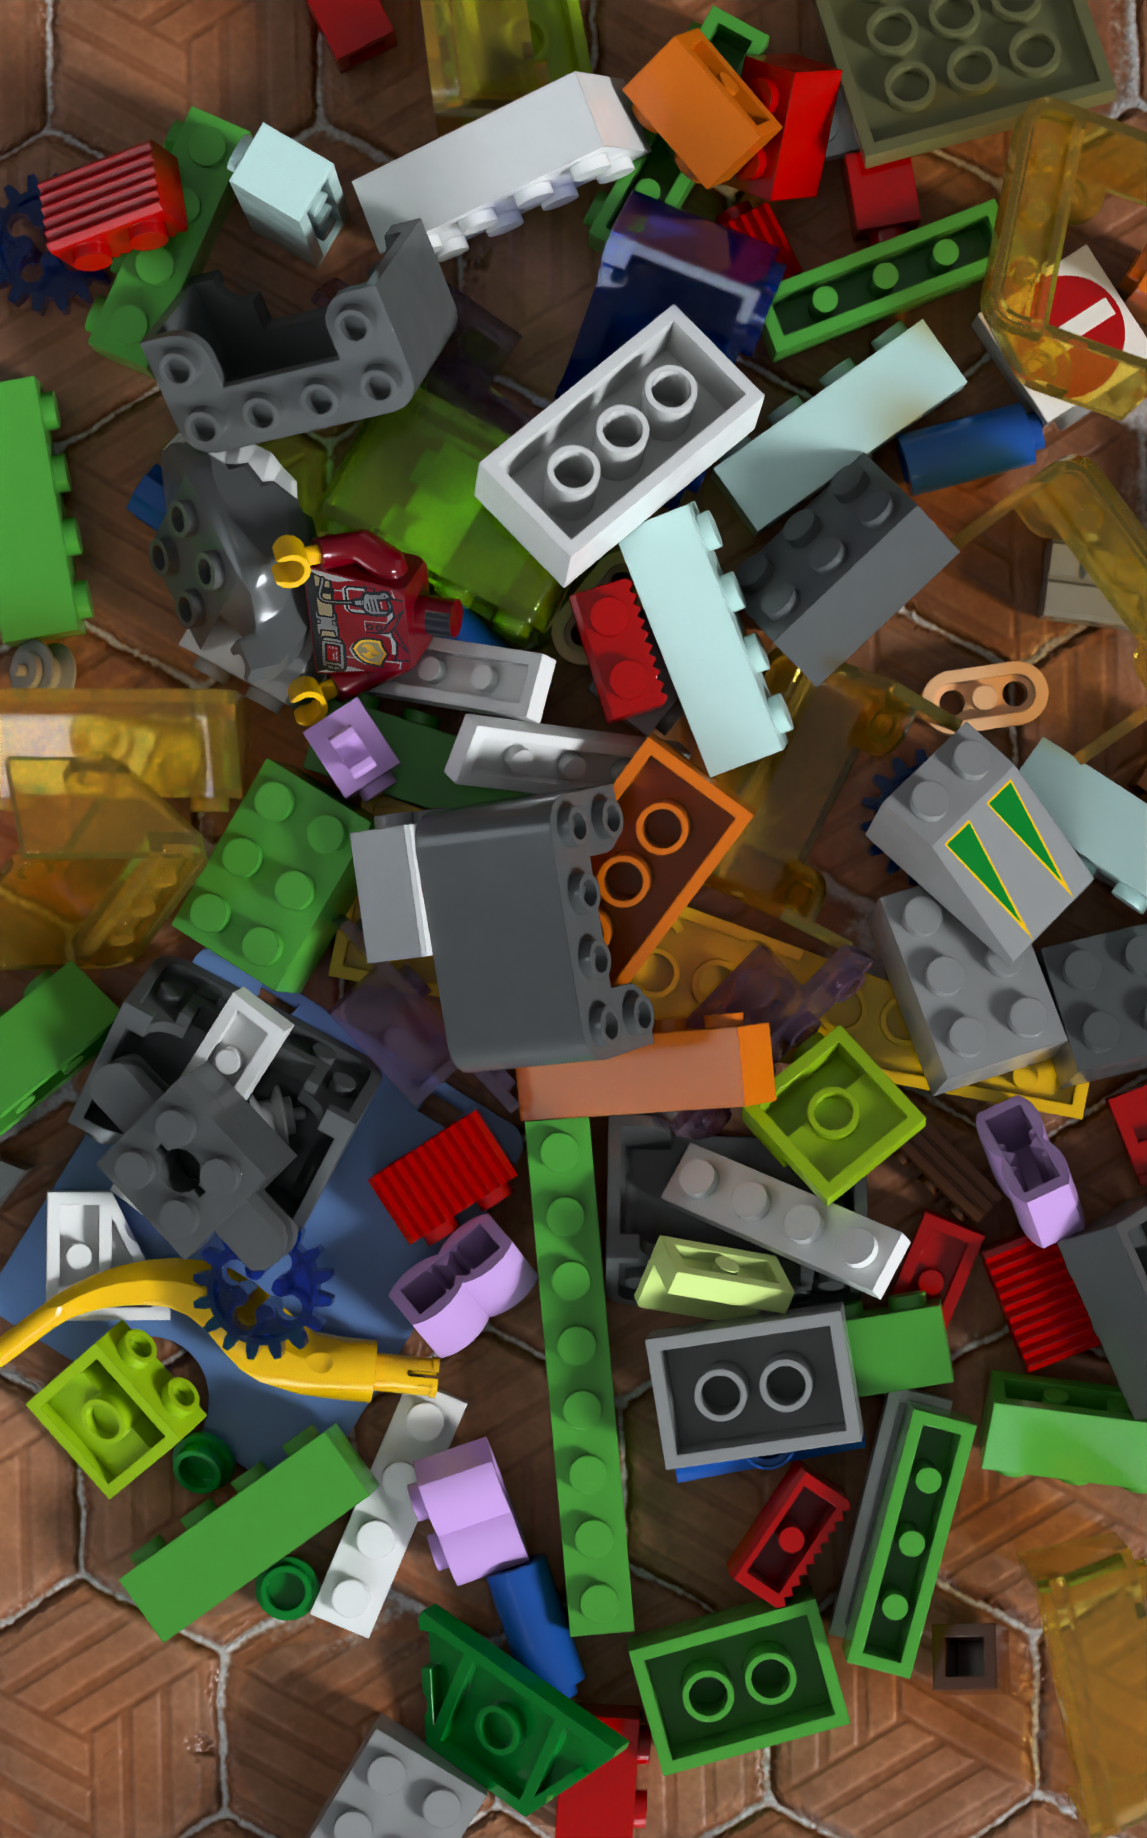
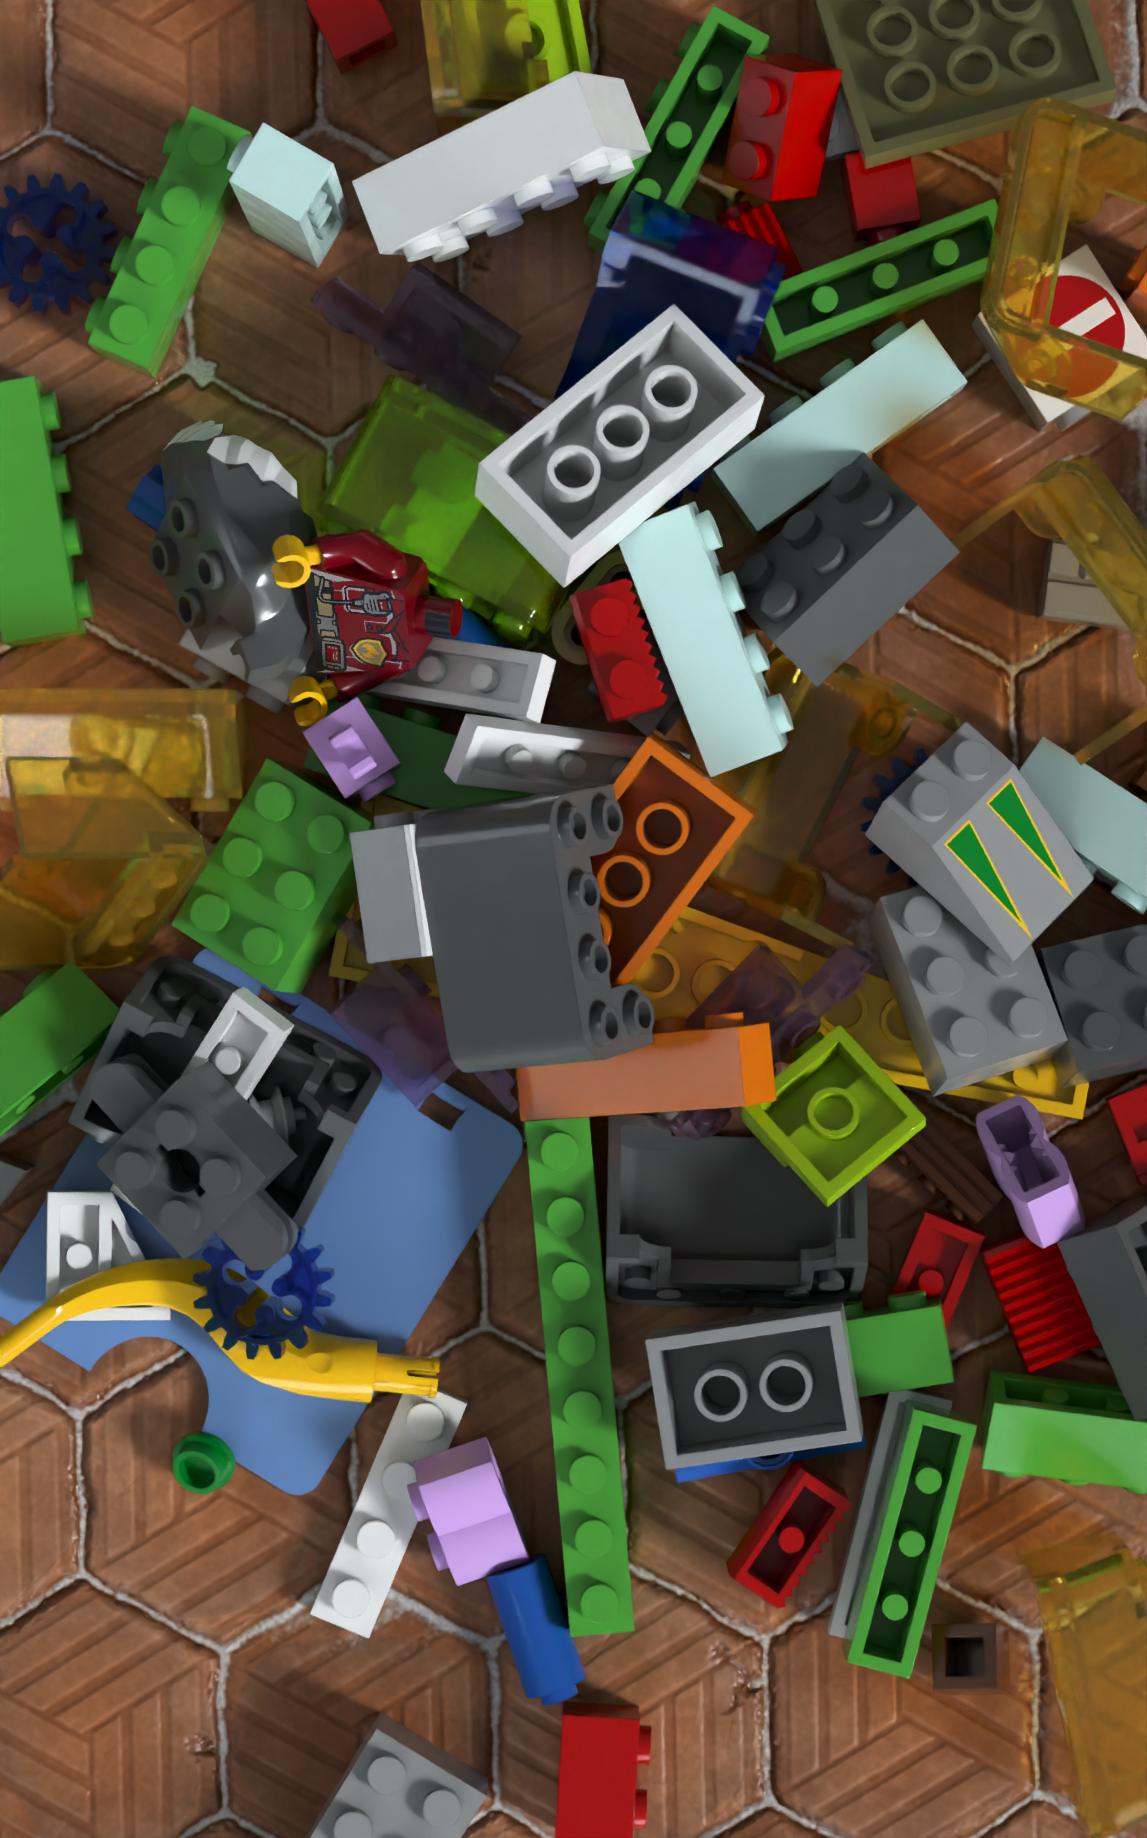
(43, 666): light grey wheel -> none
(114, 206): red brick -> none
(118, 1408): lime plate -> none
(249, 1531): bright green brick -> none
(256, 379): dark grey windscreen -> none
(287, 1588): green plate -> none
(444, 1178): red brick -> none
(464, 1285): lavender brick -> none
(504, 1719): green wing -> none
(700, 109): orange brick -> none
(712, 1281): yellowish green panel -> none
(737, 1681): bright green brick -> none
(786, 1220): white plate -> none
(969, 448): blue brick -> none
(983, 698): light nougat plate -> none

